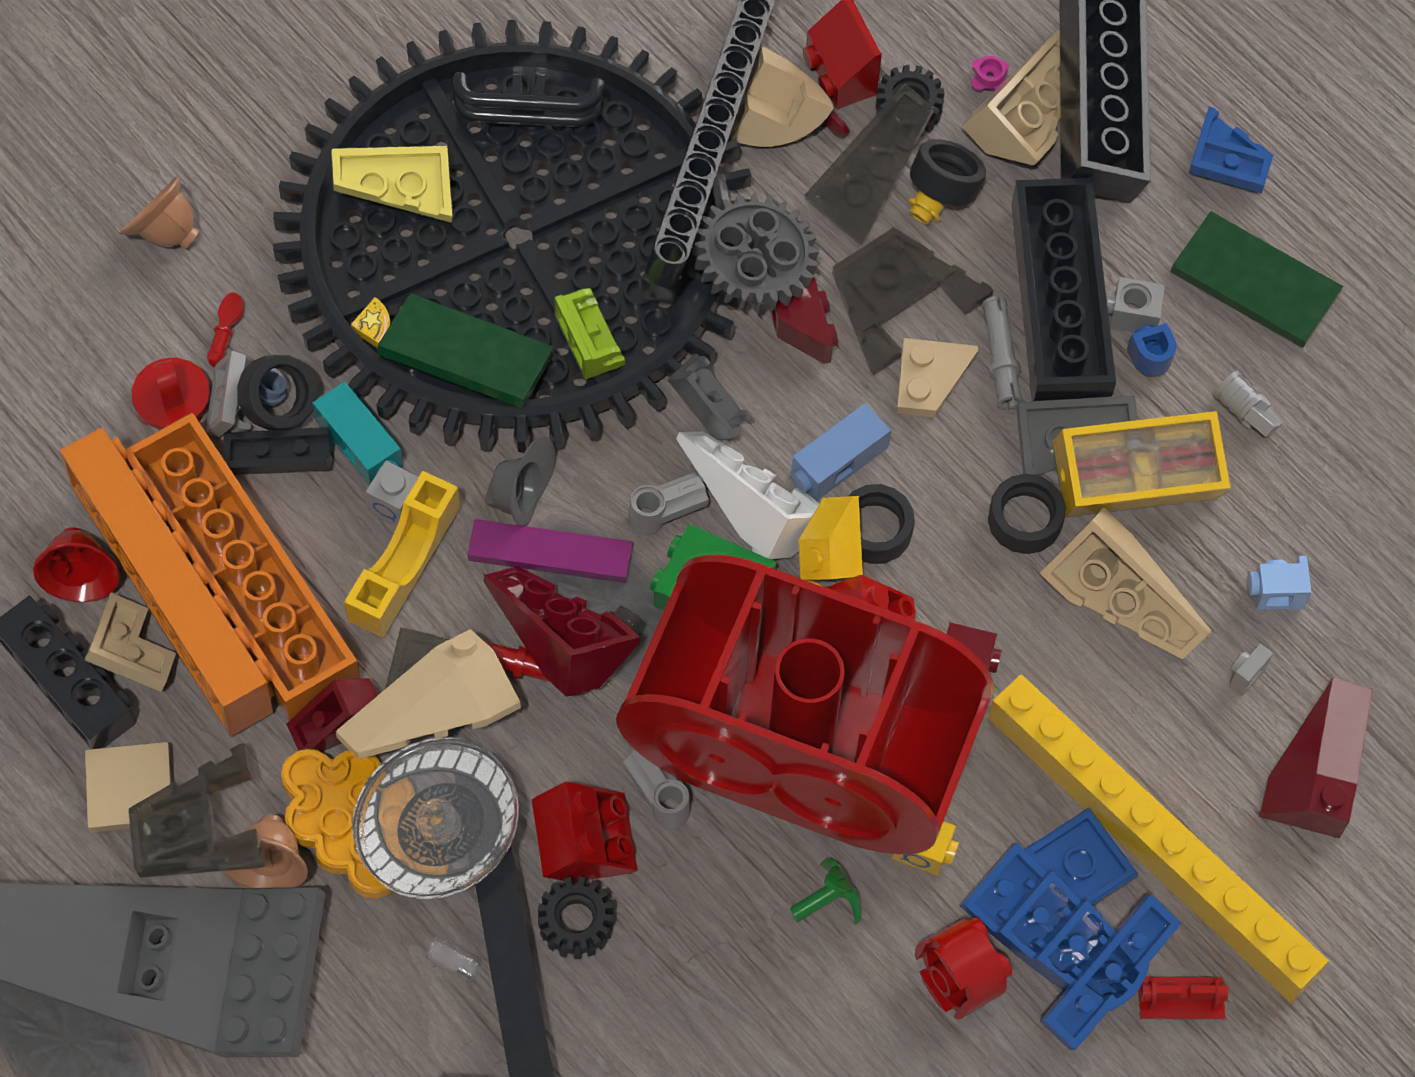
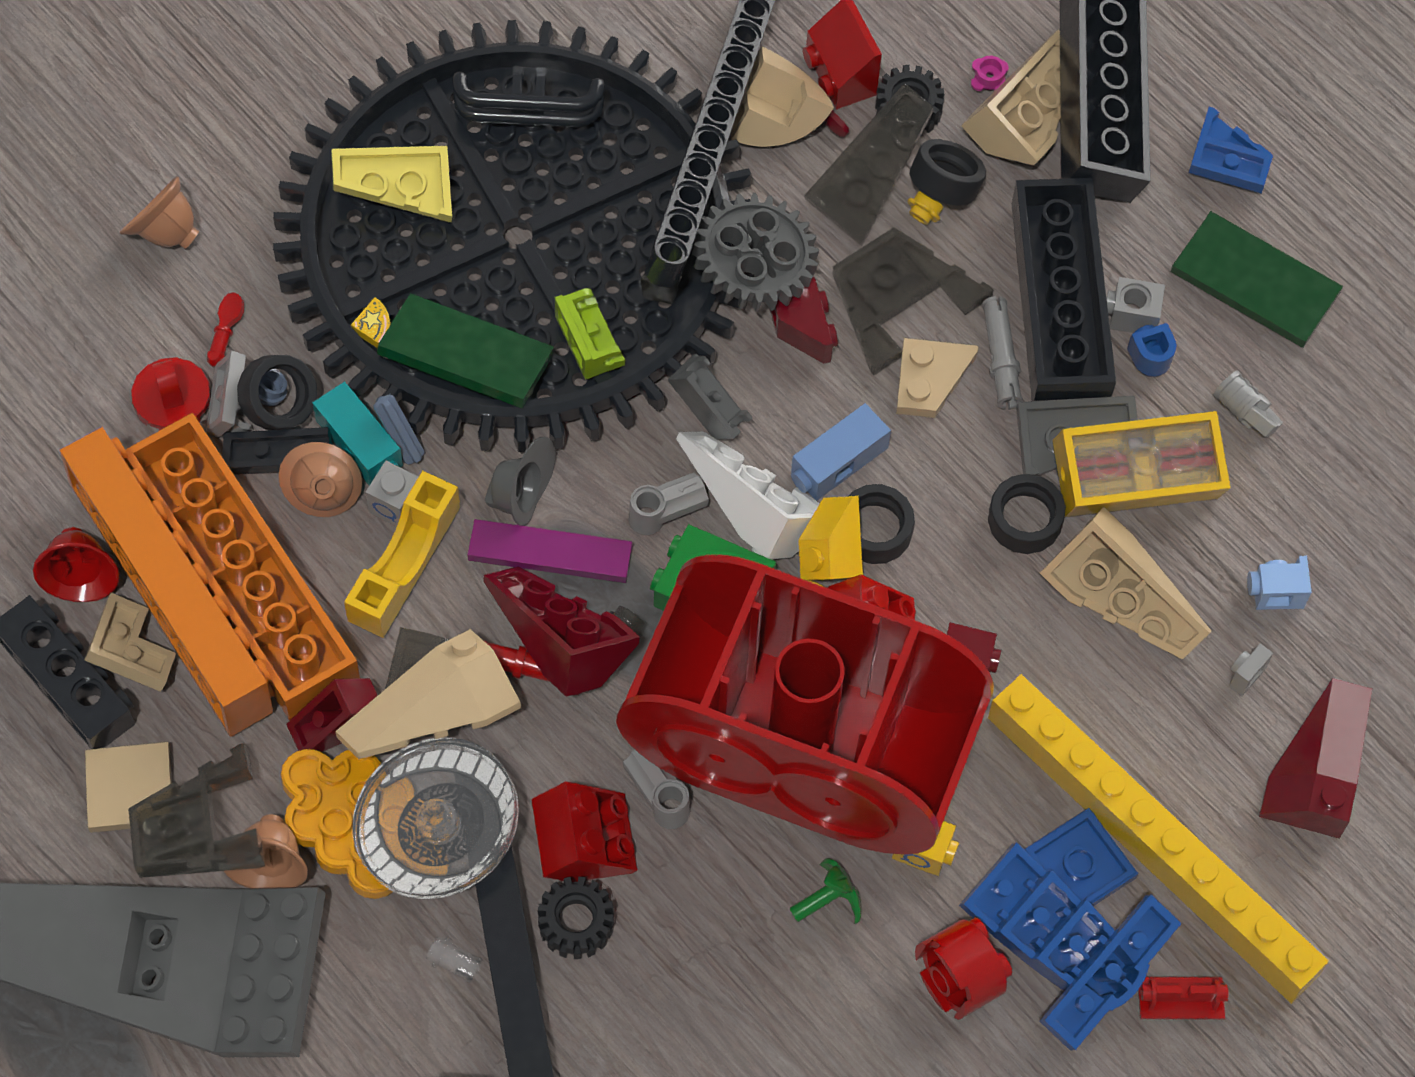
(320, 479): none -> nougat hat
(398, 428): none -> sand blue axle

